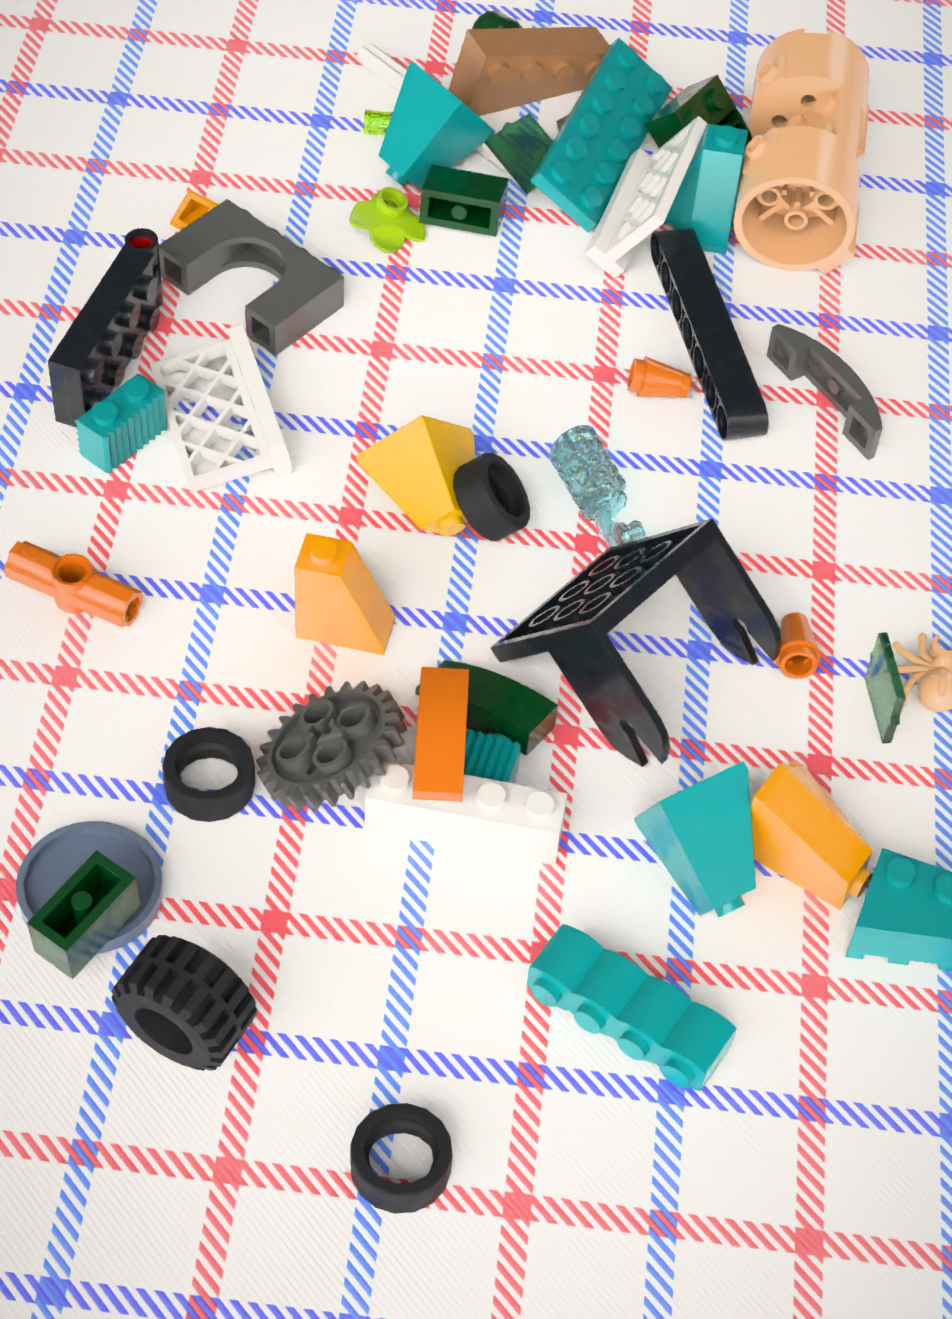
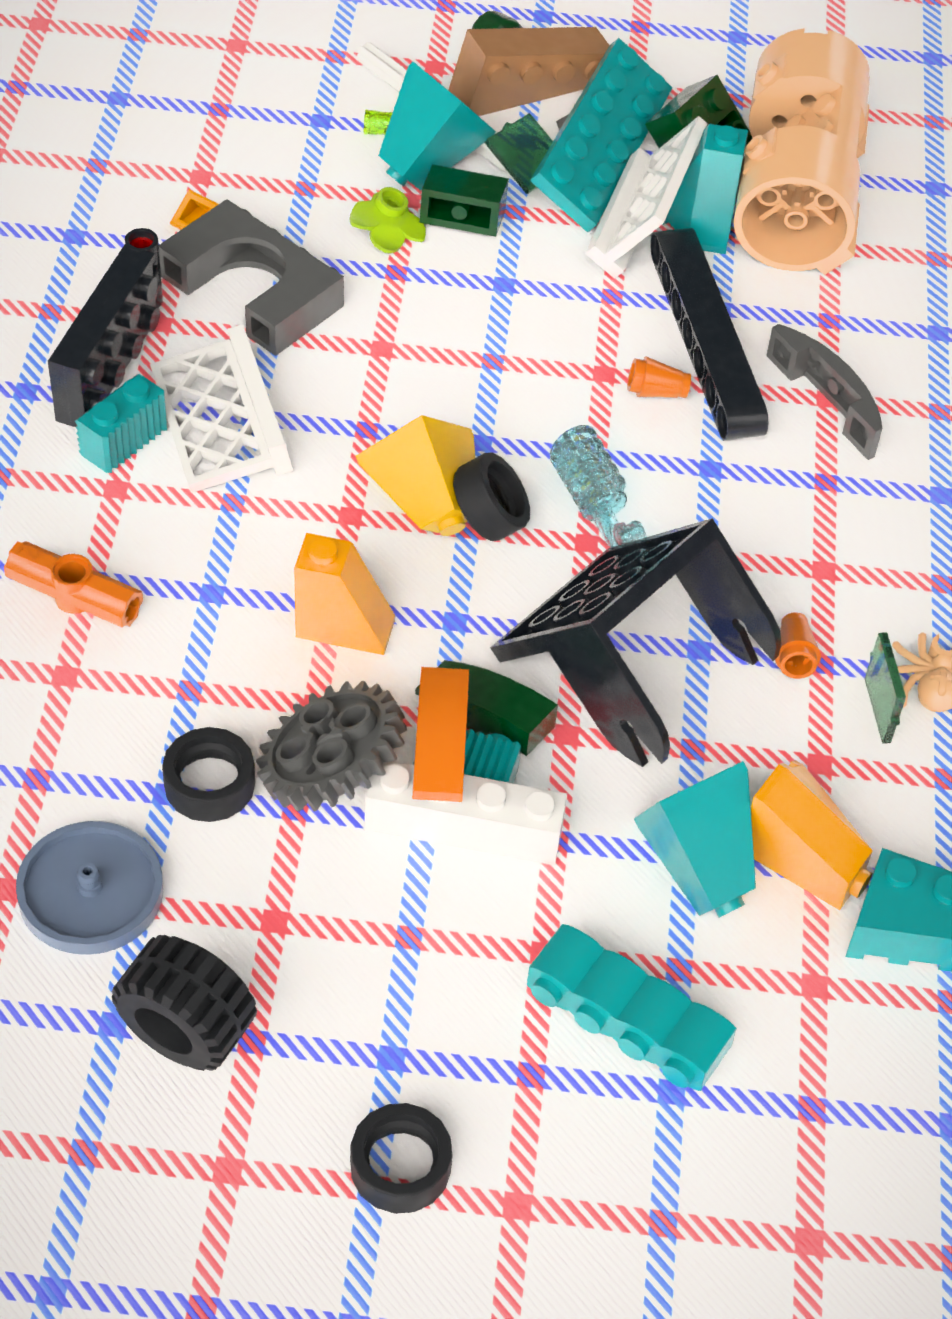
(84, 914): dark green brick -> none

